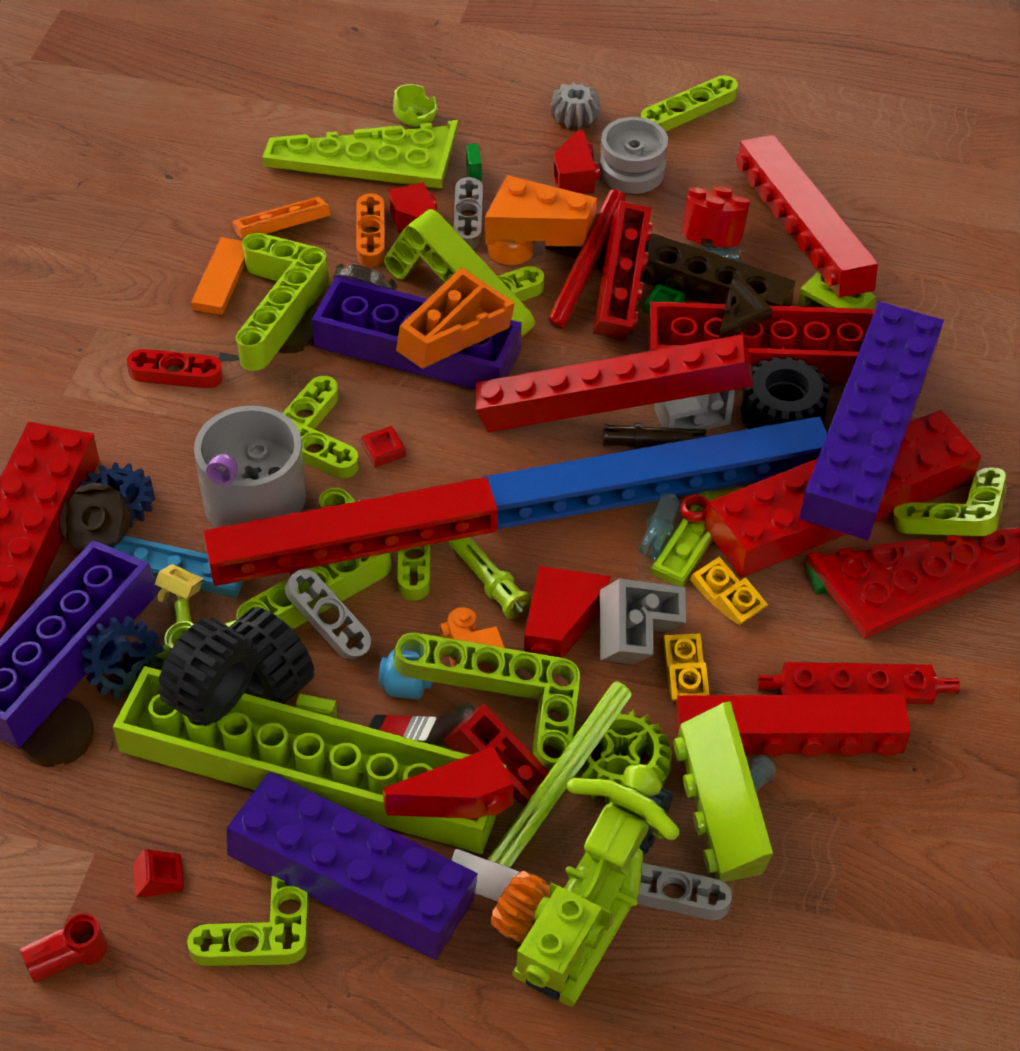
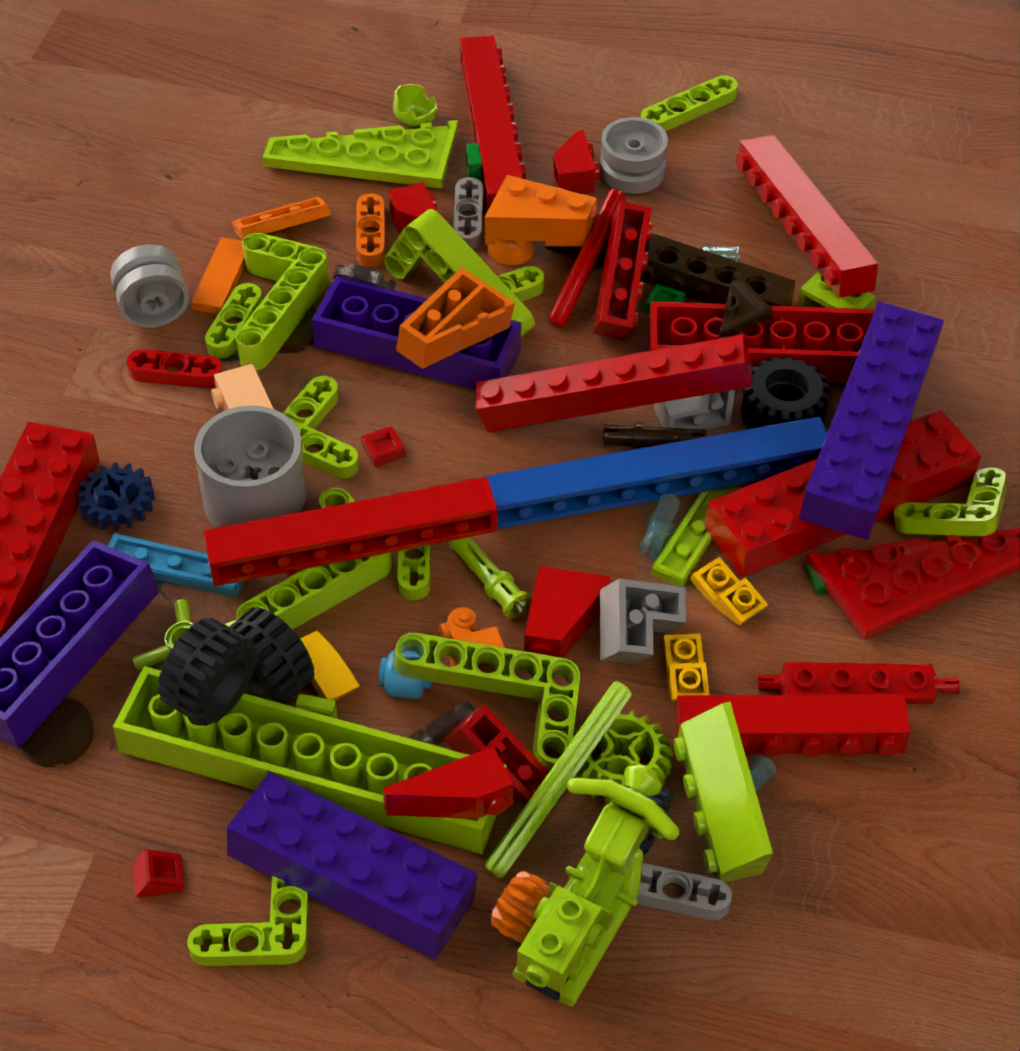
(61, 948): red piece -> none
(95, 514): dark brown tile -> none
(117, 643): dark blue gear -> none
(149, 286): none -> light grey wheel
(177, 581): light yellow tile -> none
(217, 476): medium lavender hinge -> none
(232, 308): none -> lime beam
(239, 388): none -> light nougat brick
(318, 587): light grey beam -> none
(332, 675): none -> yellow slope
(406, 726): sticker -> none
(491, 113): none -> red brick
(491, 876): white sticker -> none
(575, 105): light grey gear -> none
(694, 499): red piece -> none
(715, 216): red brick -> none

